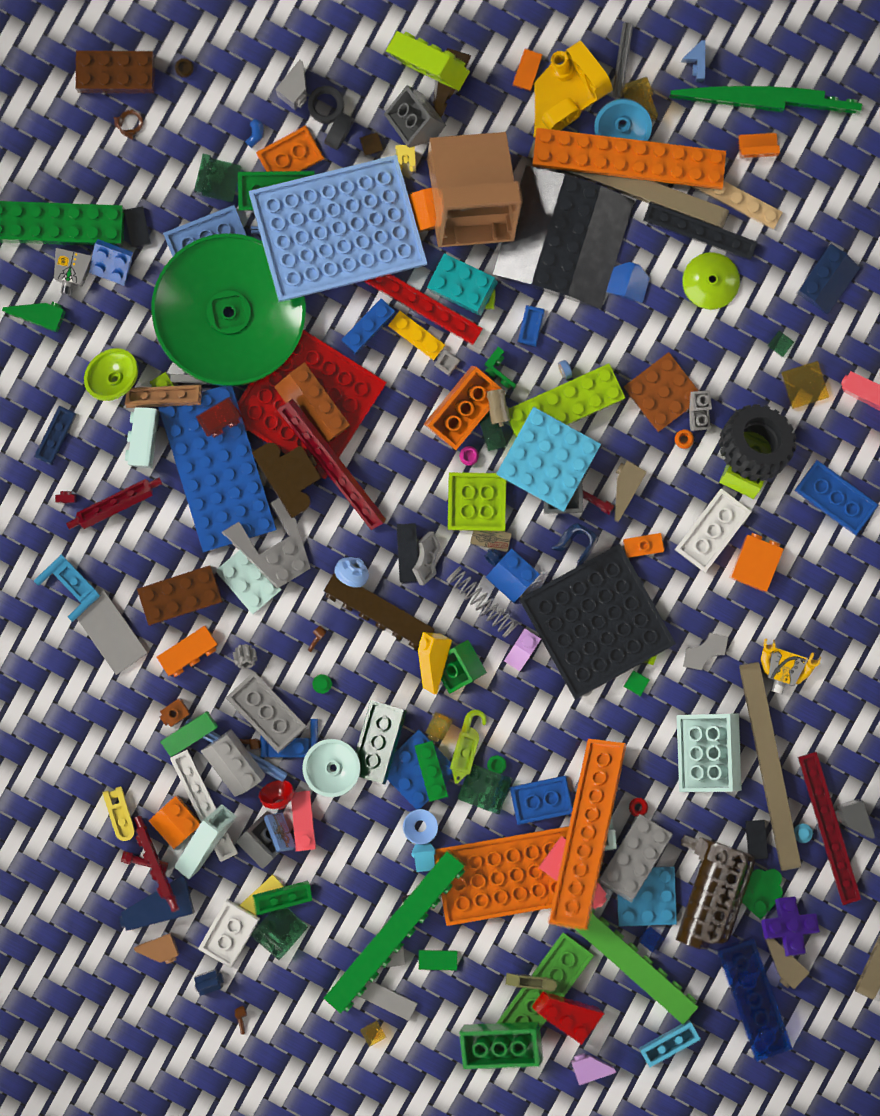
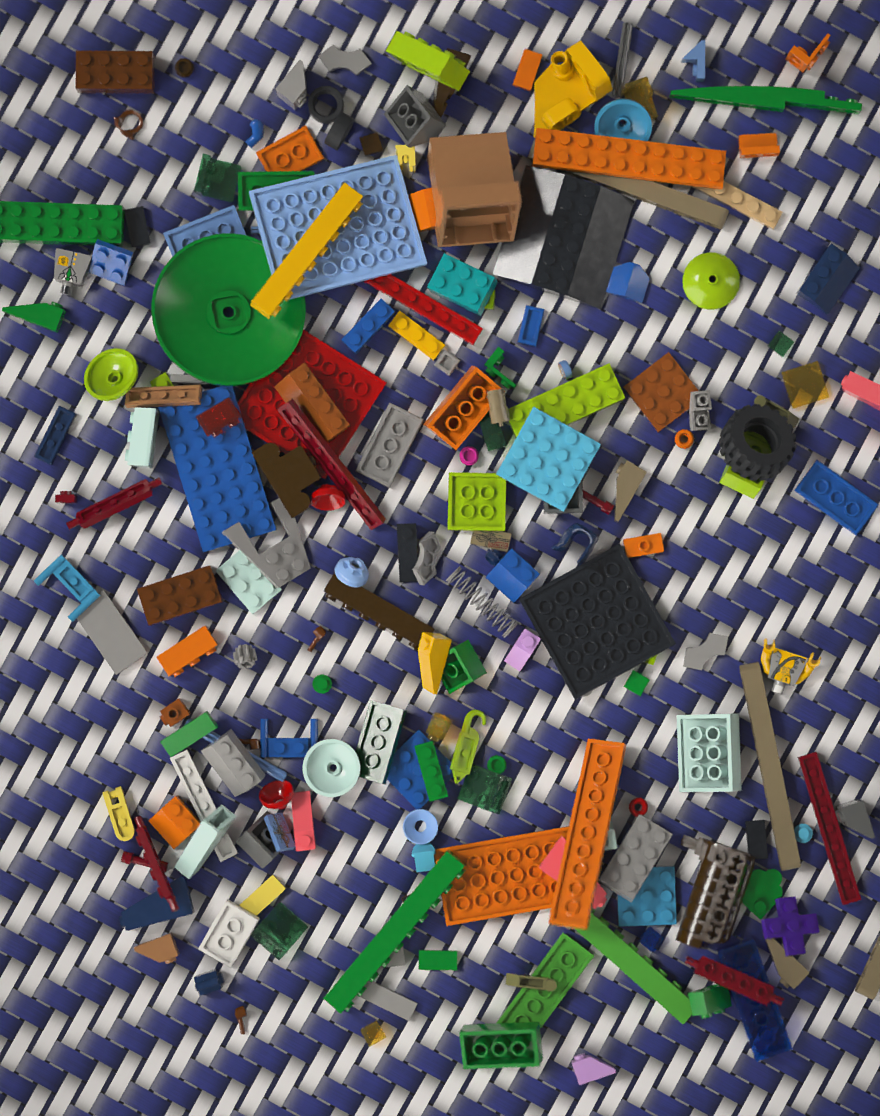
(266, 712): light grey plate -> none
(282, 897): green plate -> none
(306, 251): none -> yellow brick
(328, 498): none -> red piece
(337, 59): none -> light grey tile
(389, 445): none -> light grey tile
(541, 800): blue tile -> none
(568, 1015): red wedge -> none
(669, 1043): medium azure brick -> none
(700, 231): black plate -> none
(709, 1000): none -> green brick
(713, 530): white plate -> none
(734, 980): none -> dark red plate
(756, 562): orange brick -> none
(792, 419): none -> olive piece
(799, 58): none -> orange bracket

